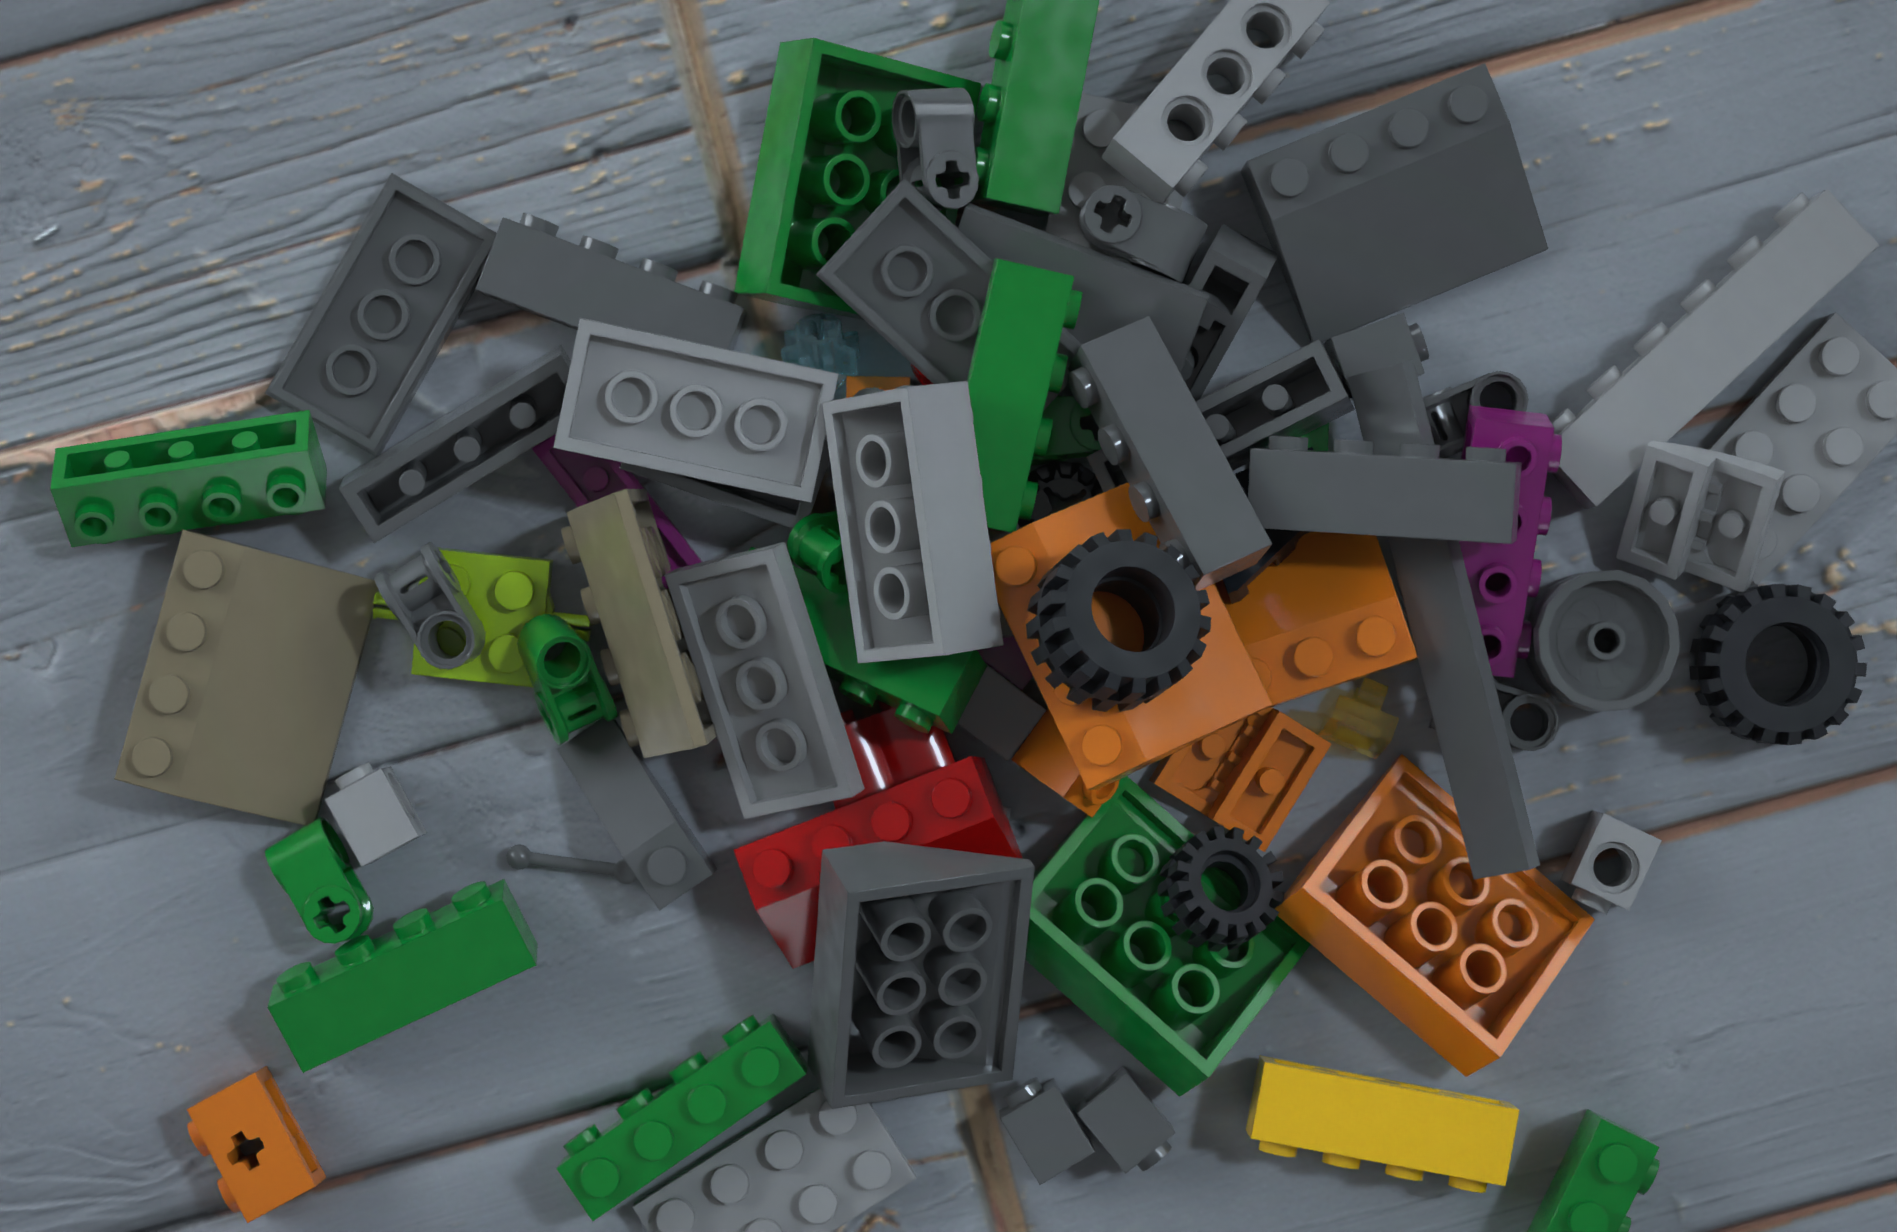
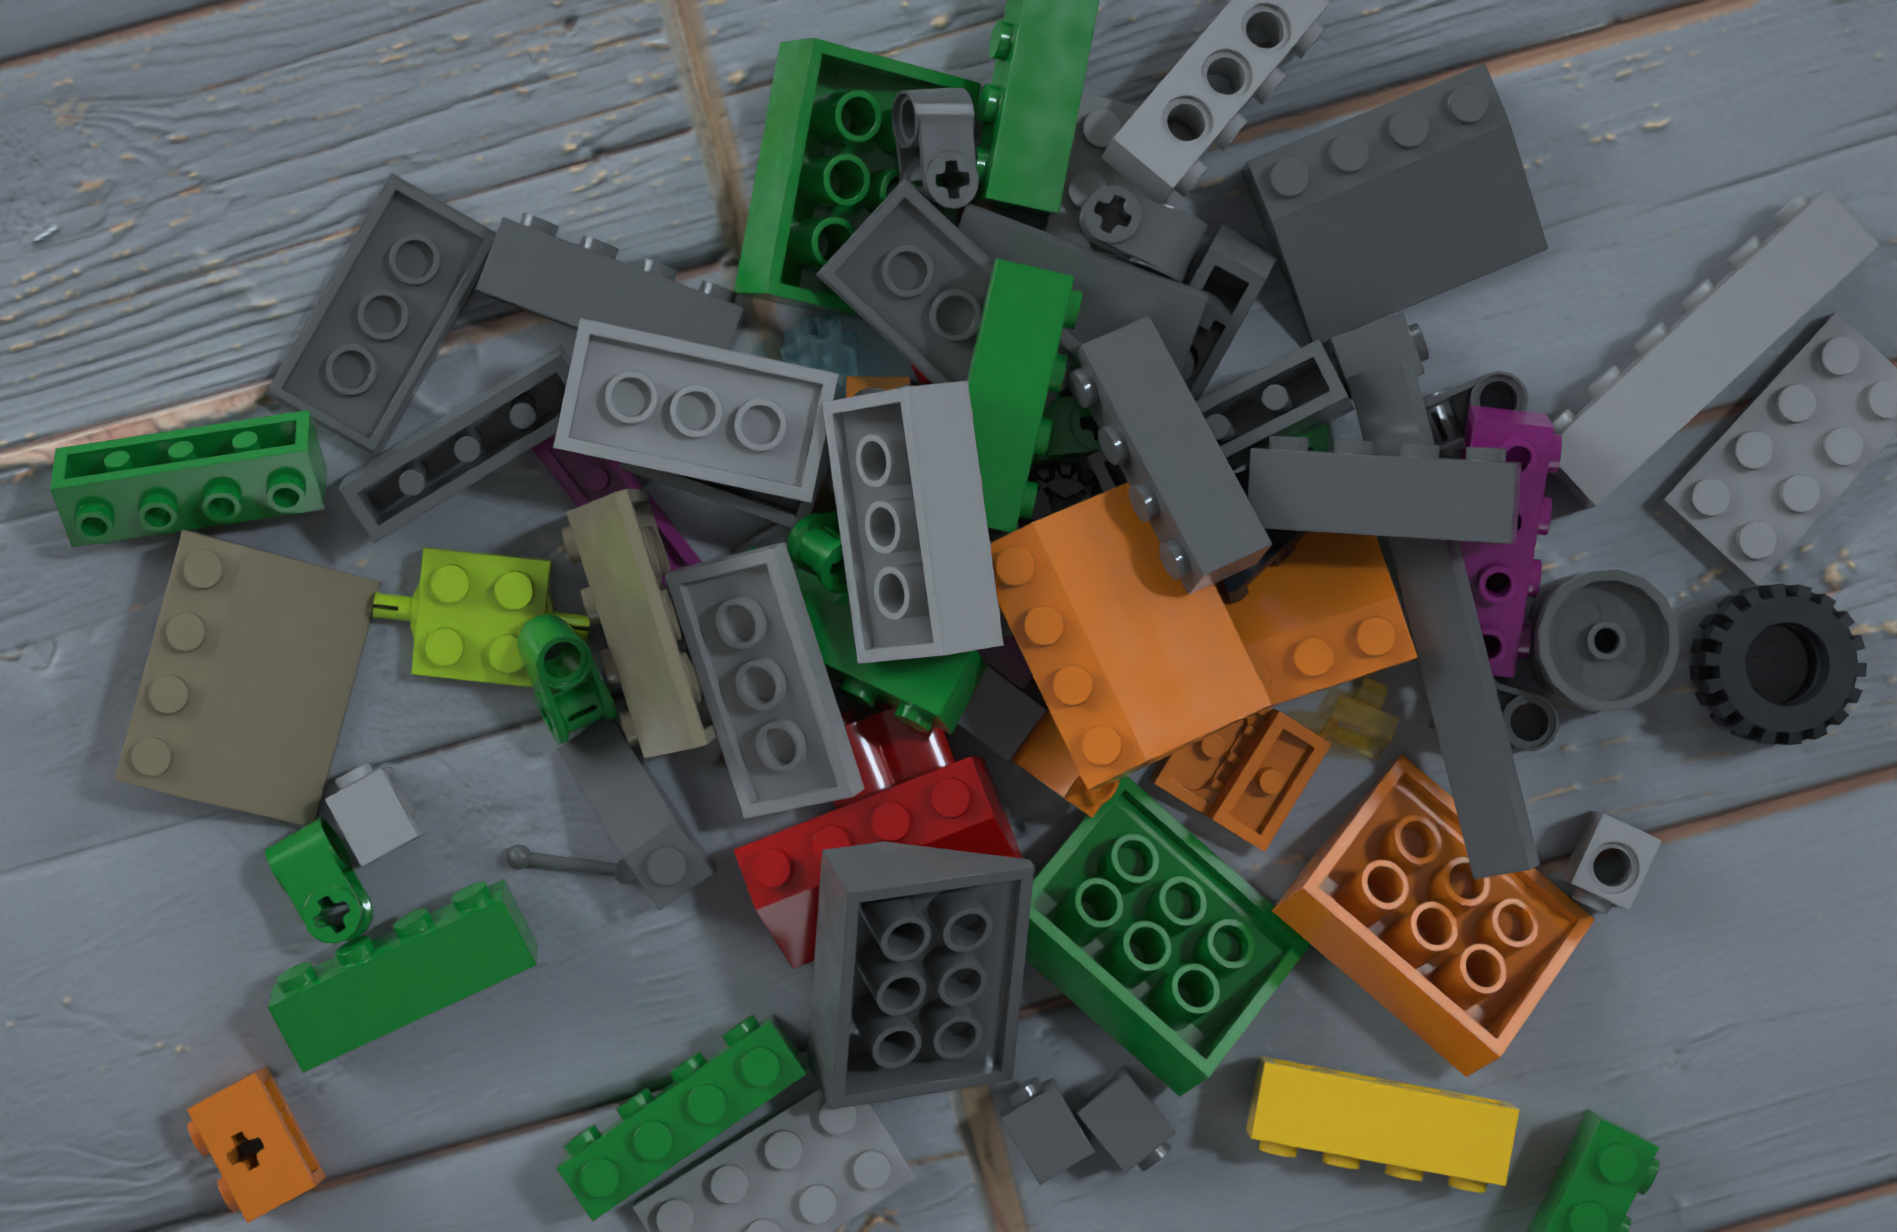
(430, 605): dark grey piece -> none
(1158, 592): black tyre -> none
(1247, 870): black tyre -> none
(1699, 514): light grey slope -> none

